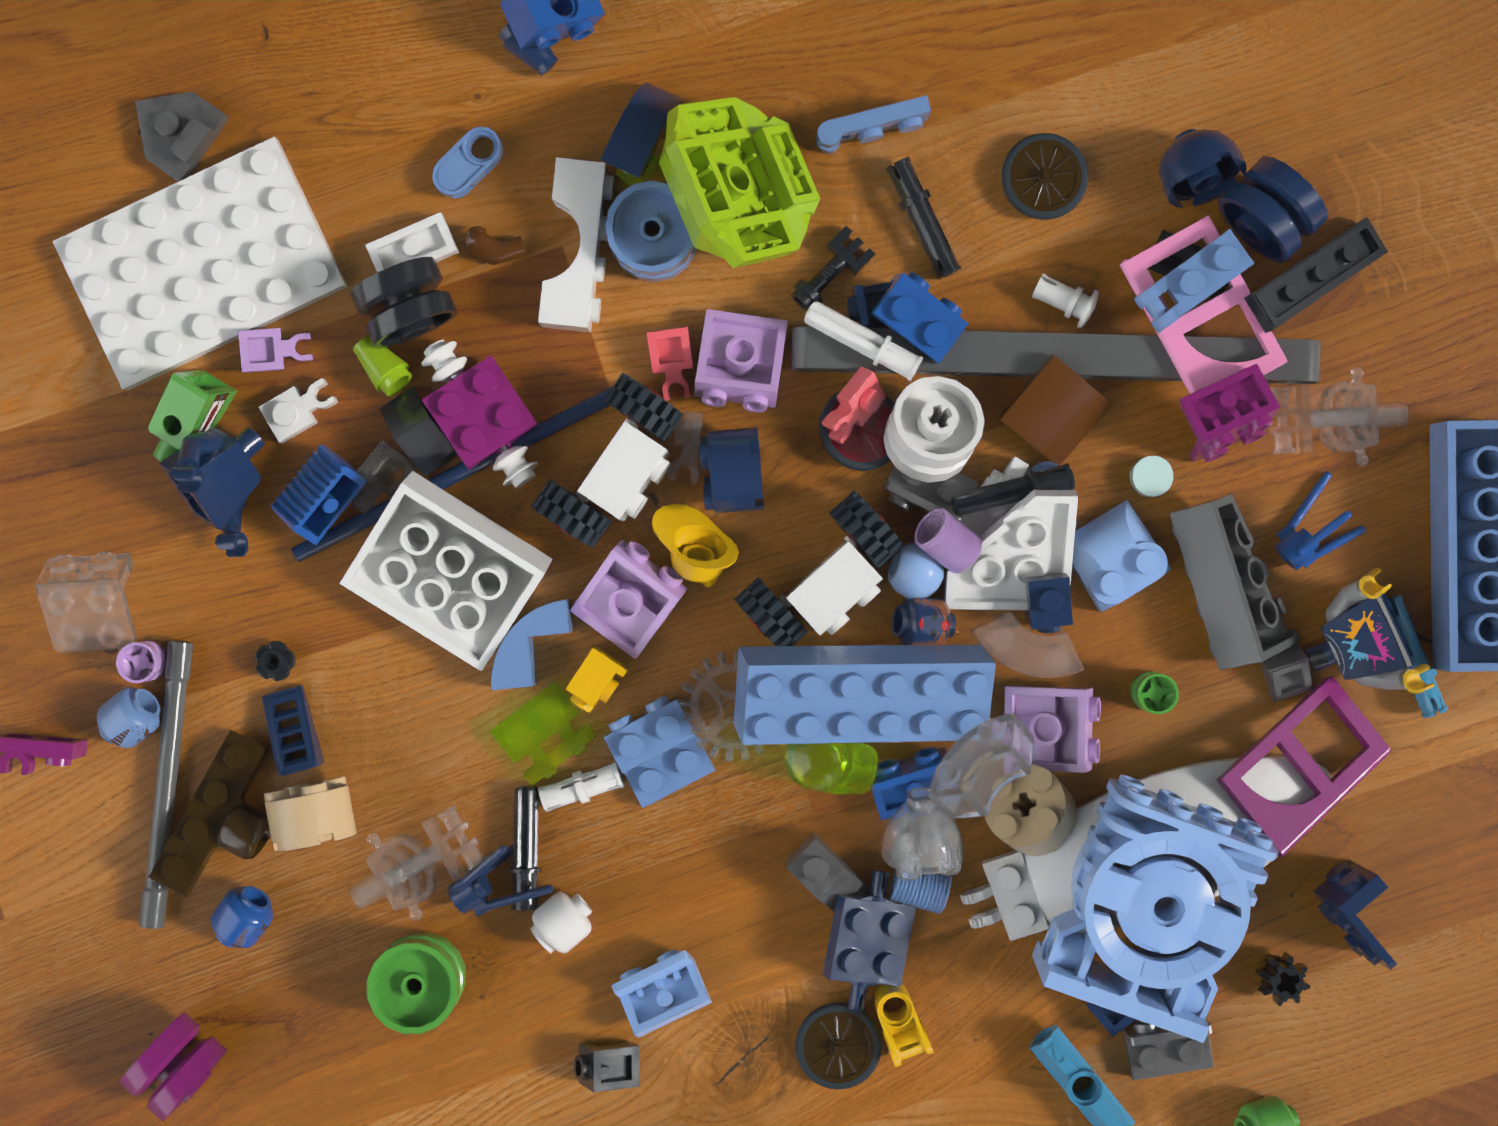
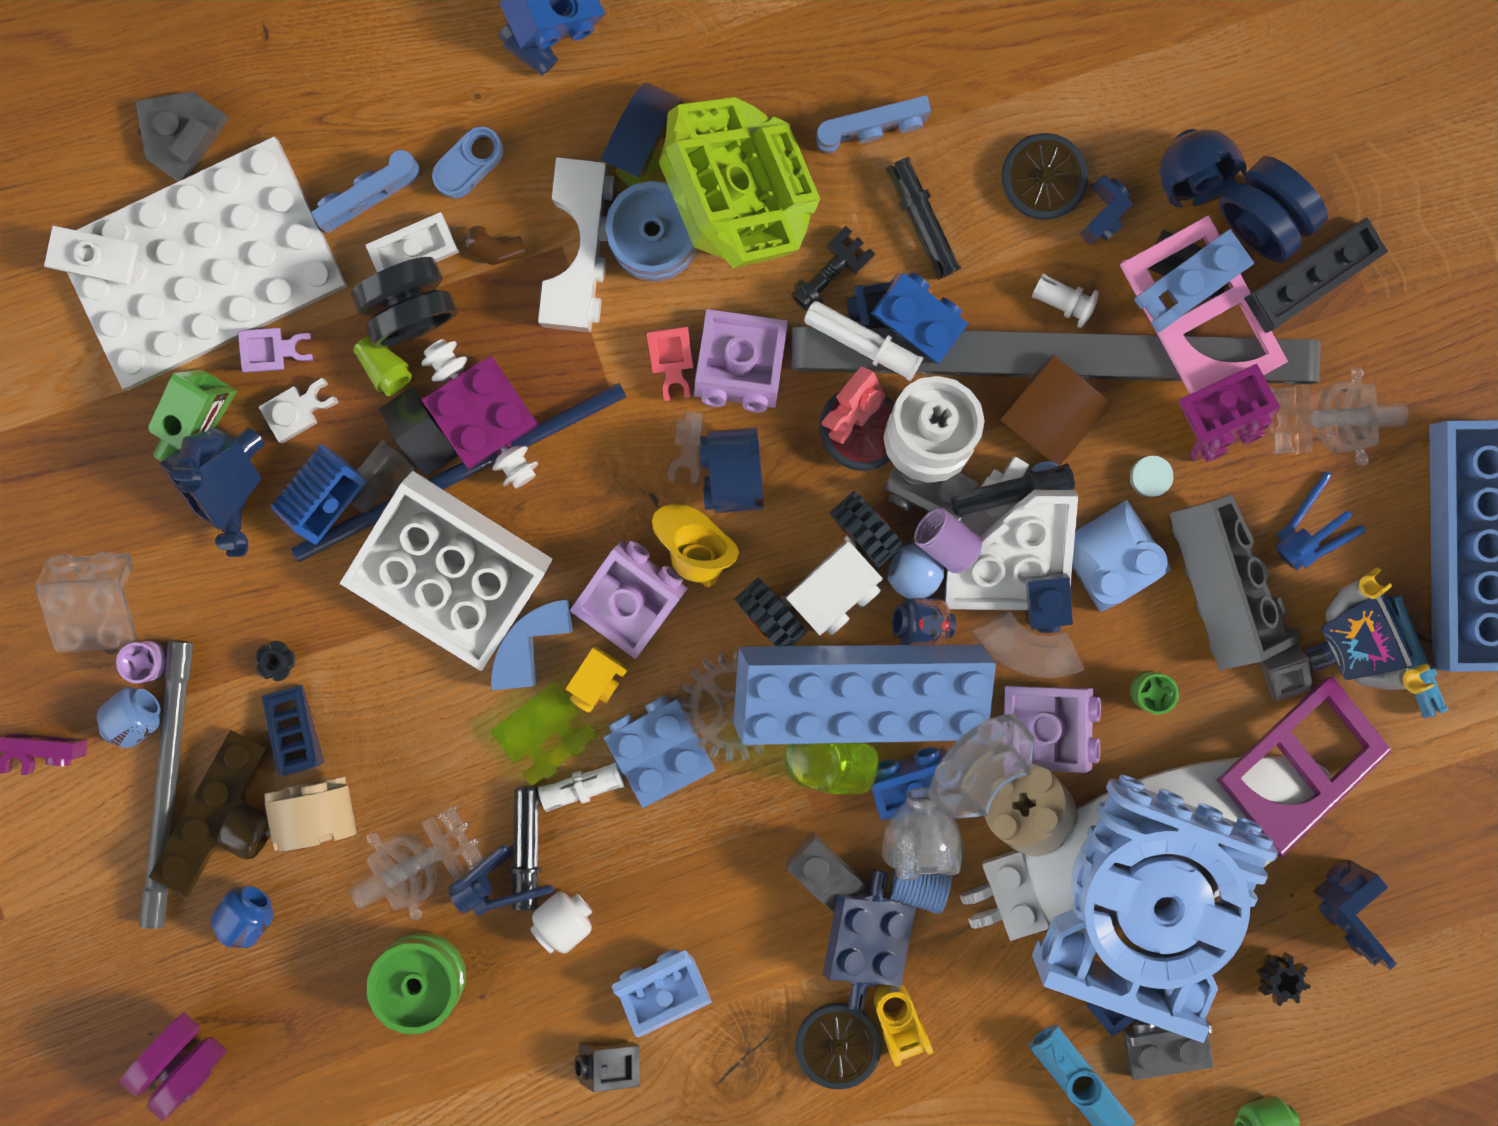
(91, 255): none -> white plate
(367, 191): none -> medium blue plate
(621, 471): brick -> none
(1107, 221): none -> dark blue bracket

